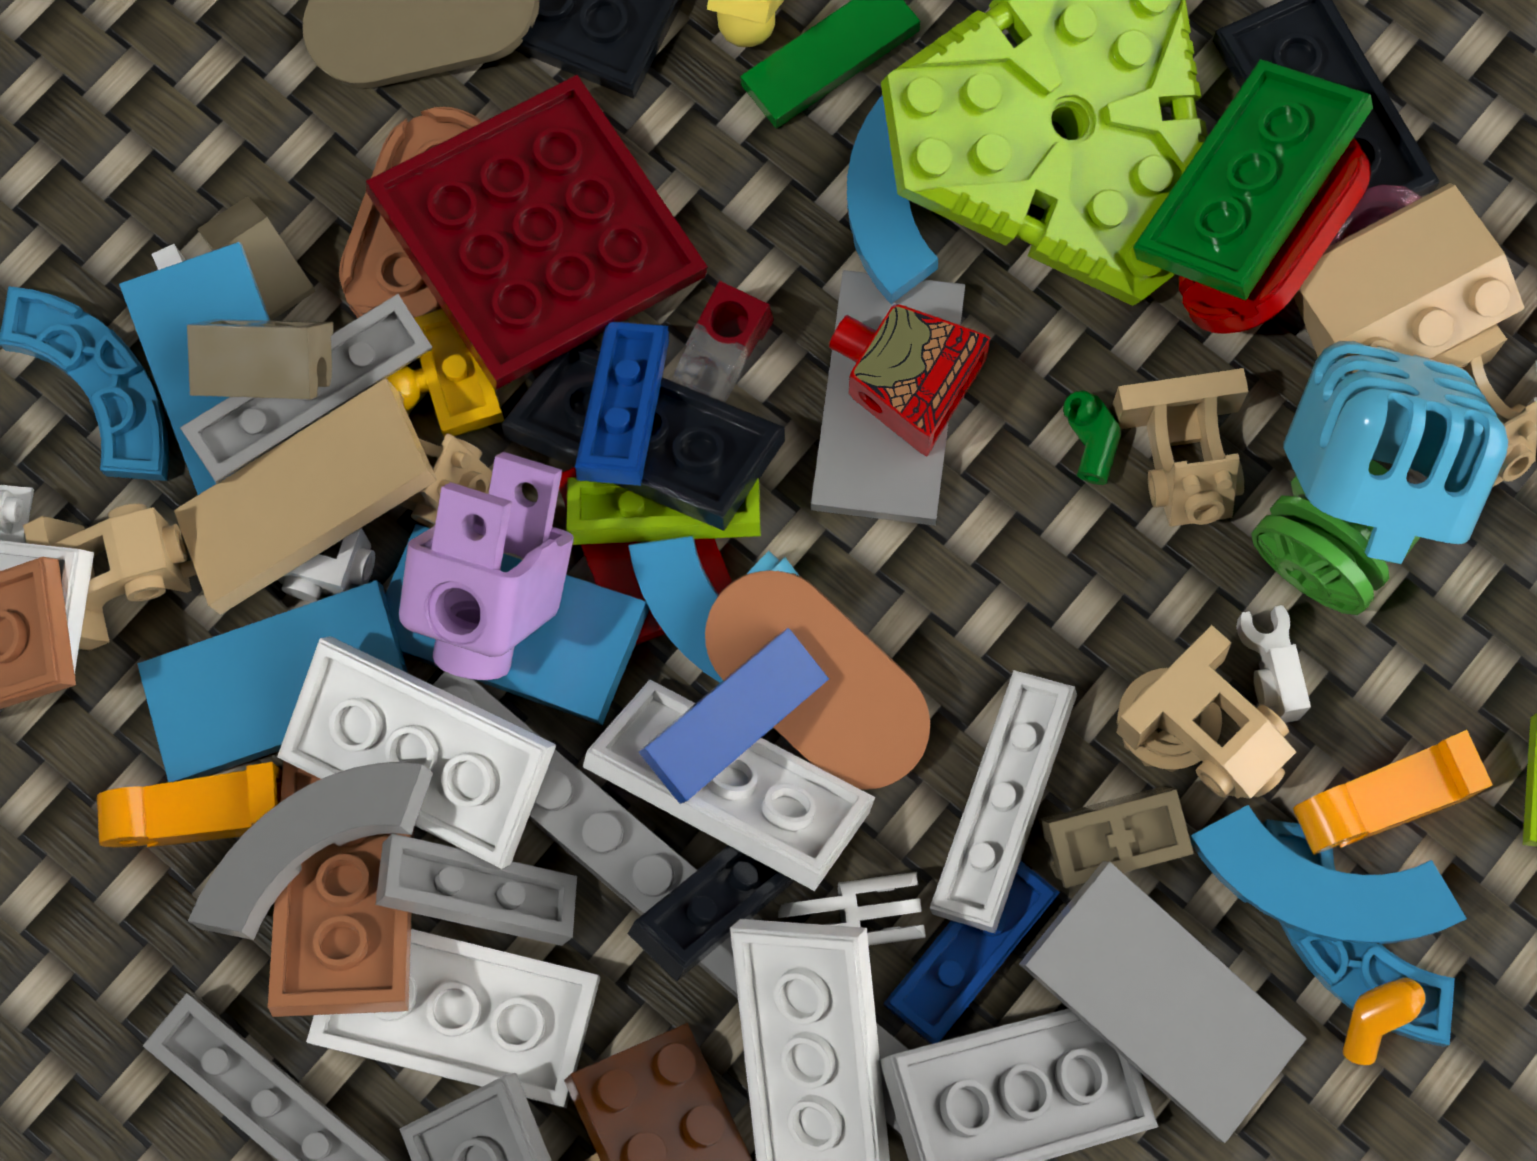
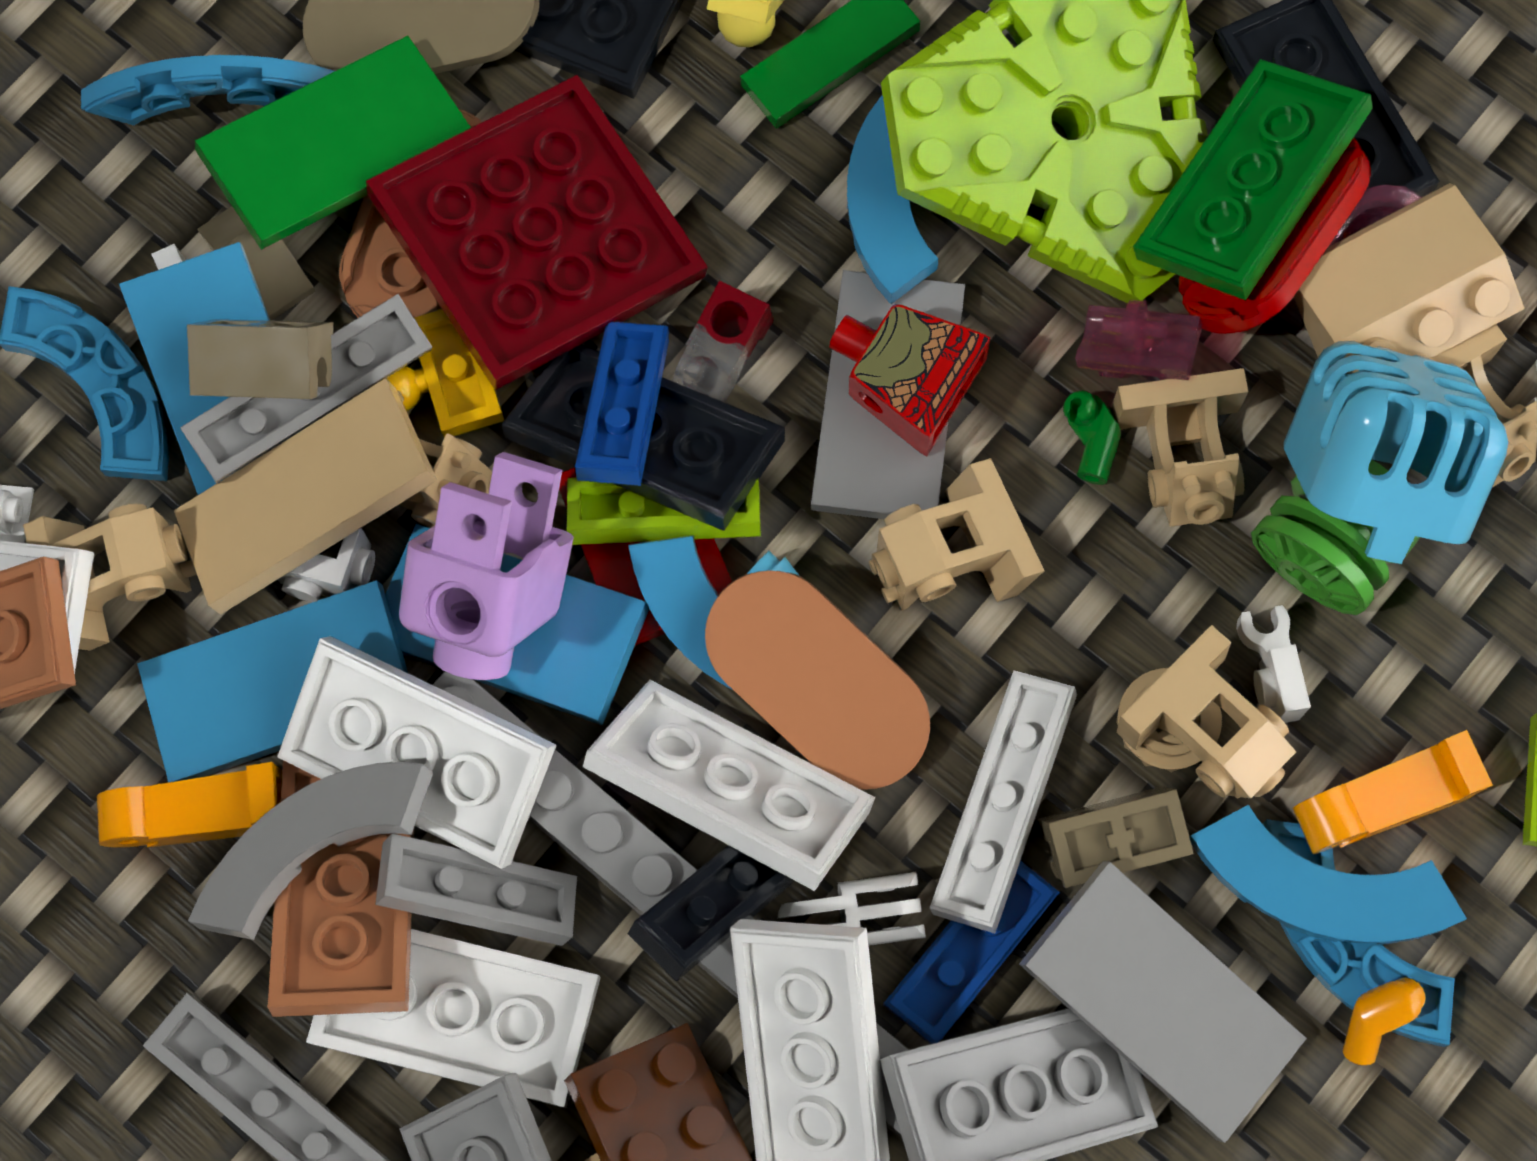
(169, 84): none -> dark azure tile
(328, 138): none -> green tile
(733, 716): tile -> none
(916, 559): none -> tan tile
(1138, 342): none -> clear pink hips

